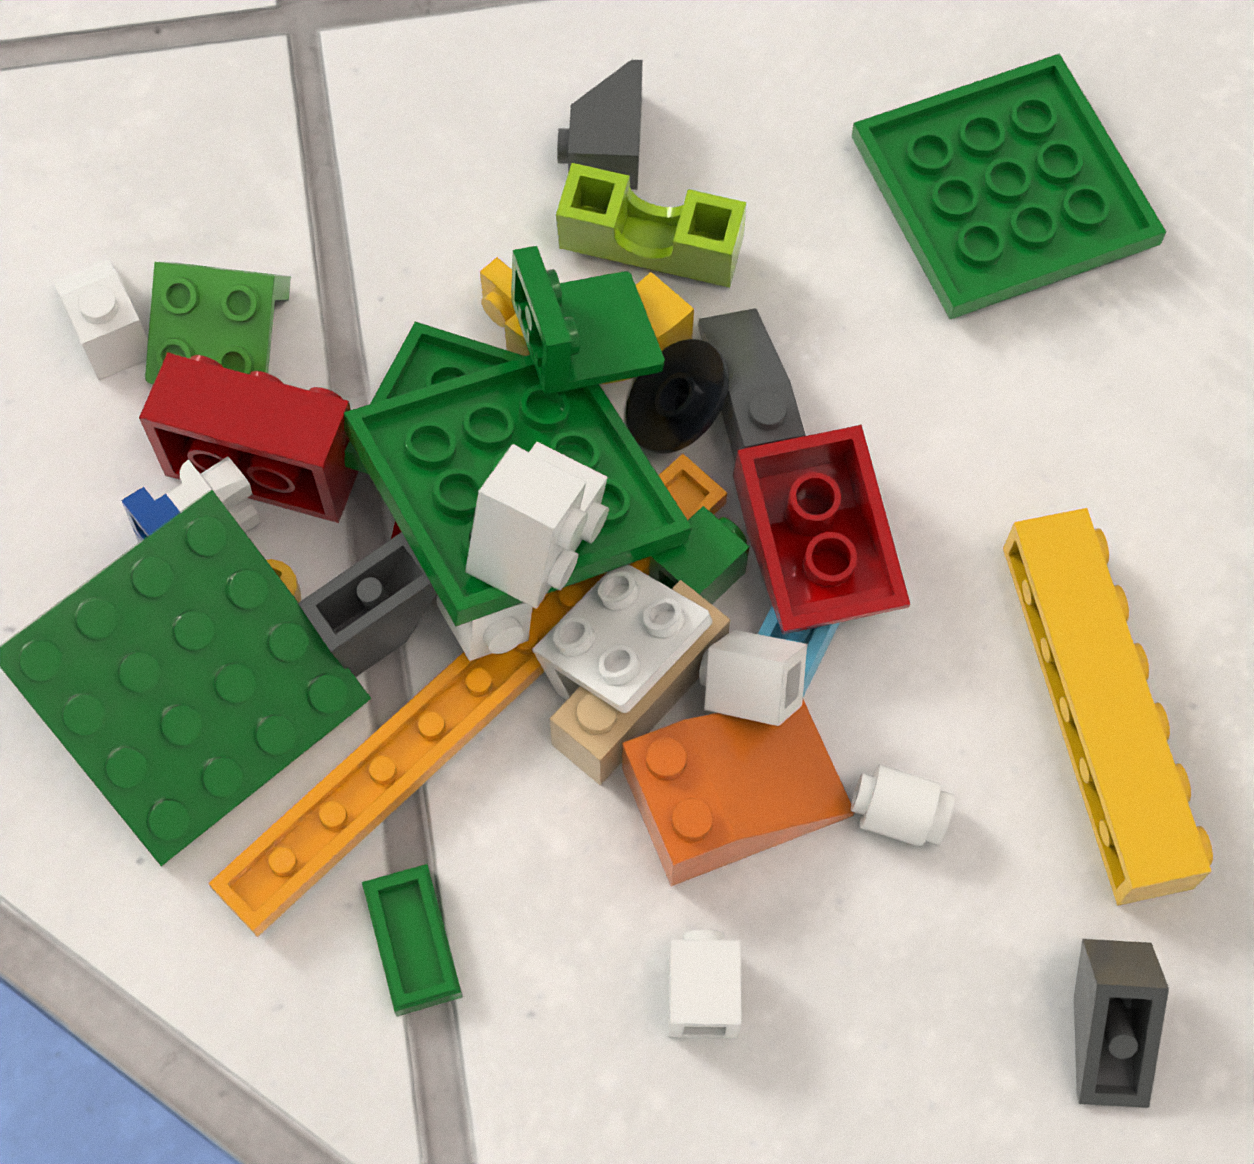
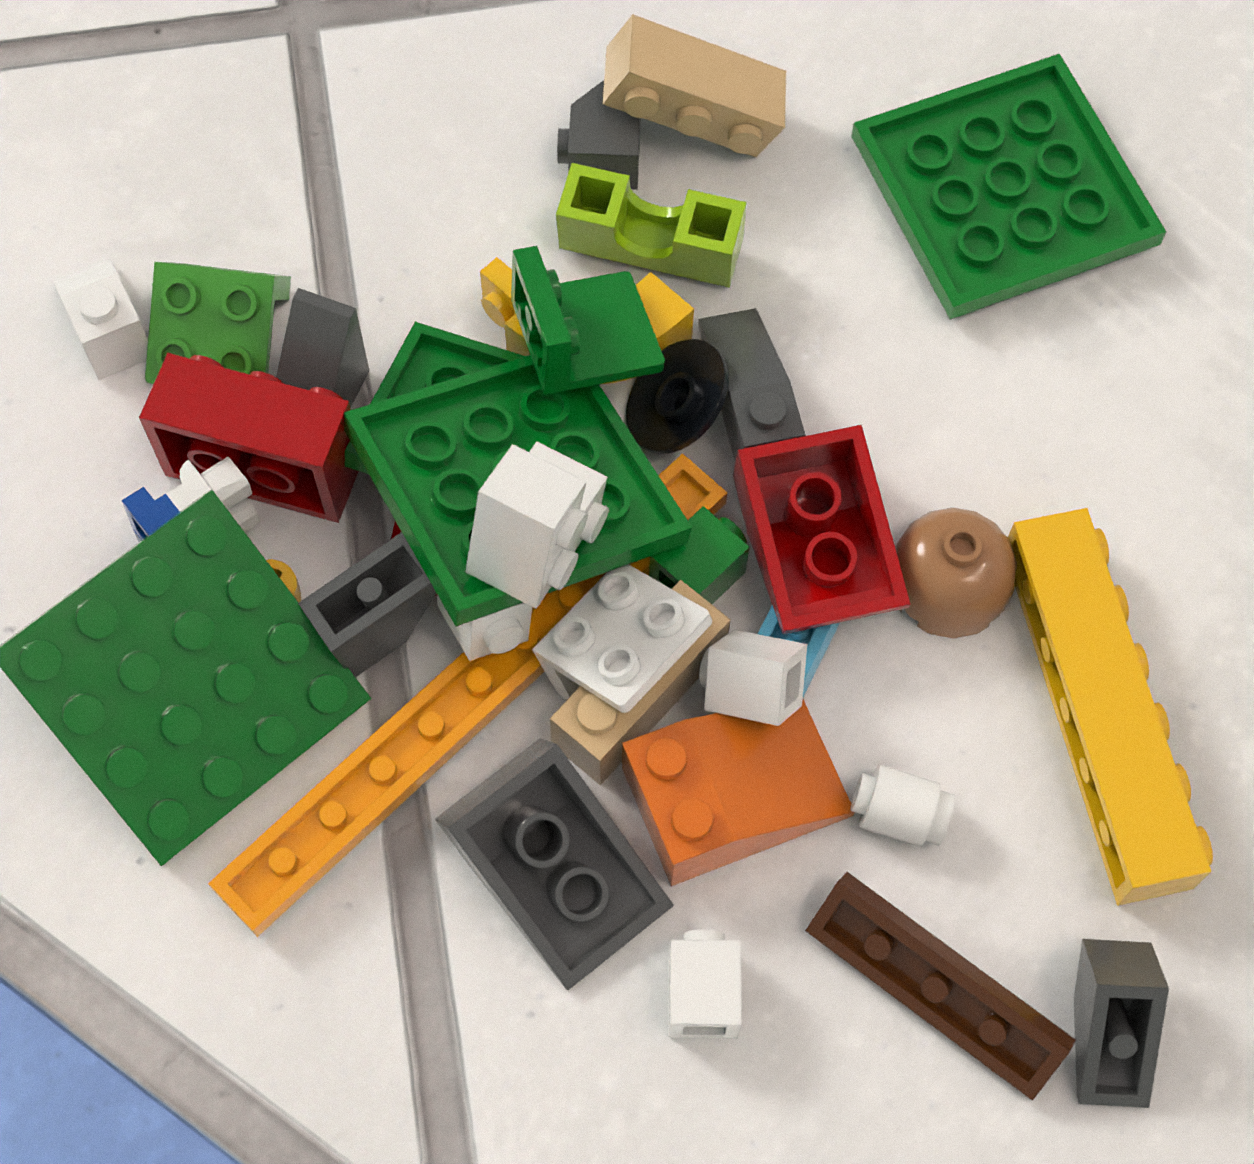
(323, 346): none -> dark grey slope
(412, 940): green tile -> none
(555, 861): none -> dark grey slope
(694, 86): none -> tan brick
(940, 986): none -> reddish brown plate
(956, 571): none -> medium nougat cylinder

